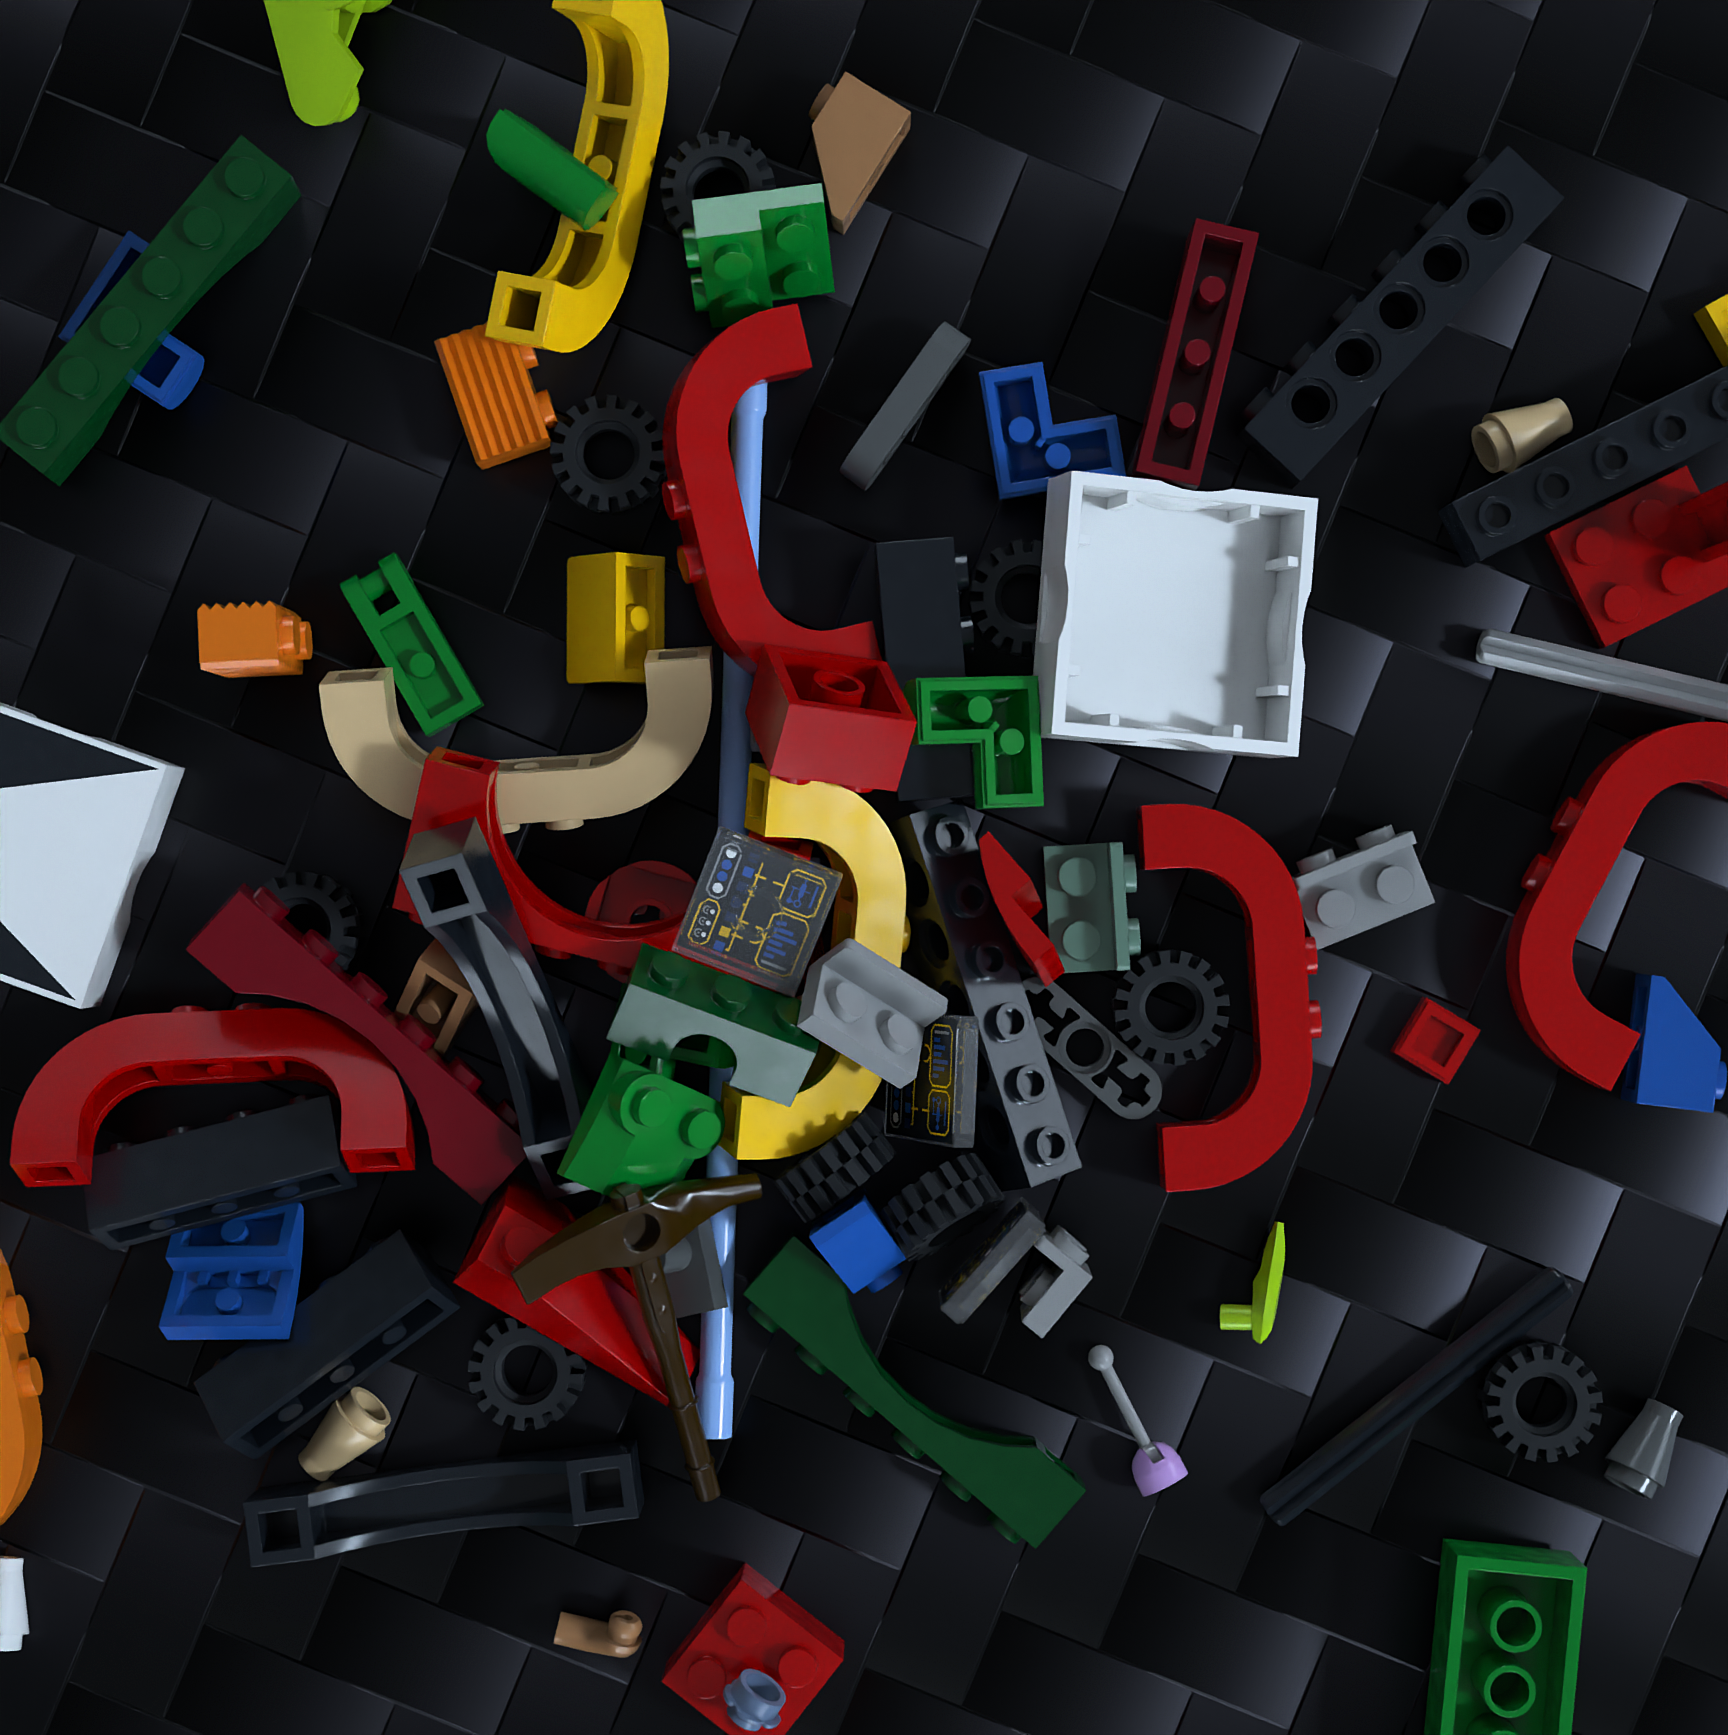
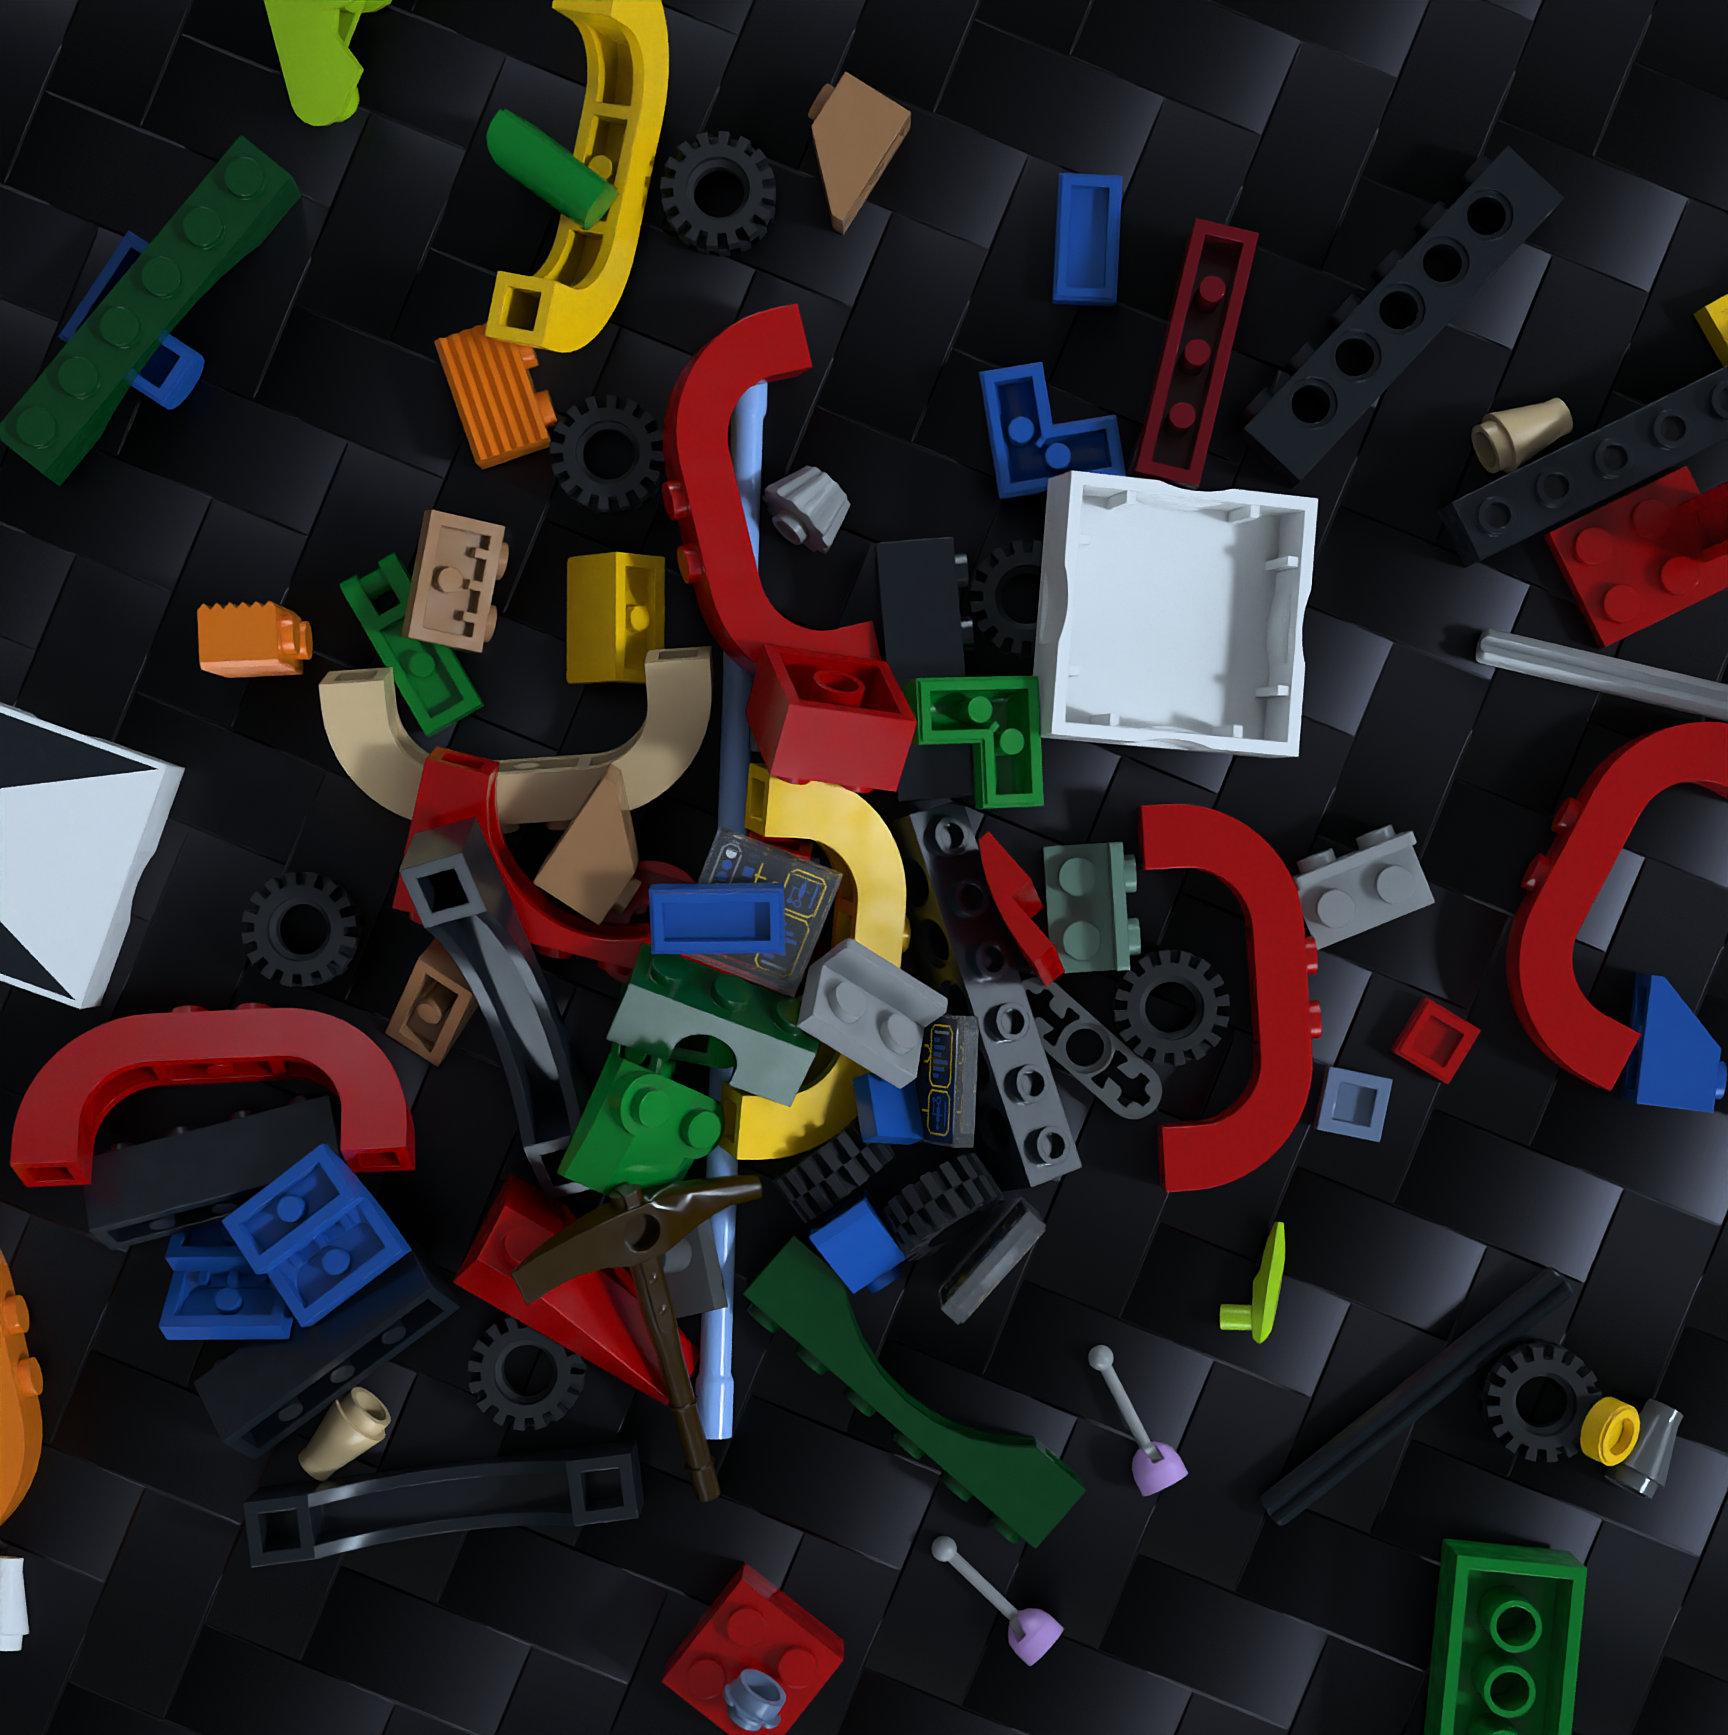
(263, 953): dark red arch -> none
(316, 1235): none -> blue slope
(455, 582): none -> medium nougat bracket
(596, 853): none -> medium nougat slope
(612, 1638): medium nougat arm -> none
(717, 918): none -> blue tile
(758, 251): green plate -> none
(807, 508): none -> light grey piece
(886, 1111): none -> blue tile
(904, 405): dark grey beam -> none
(1029, 1630): none -> hinge
(1052, 1290): light grey bracket -> none
(1087, 239): none -> blue tile
(1353, 1103): none -> sand blue plate
(1610, 1431): none -> yellow tile

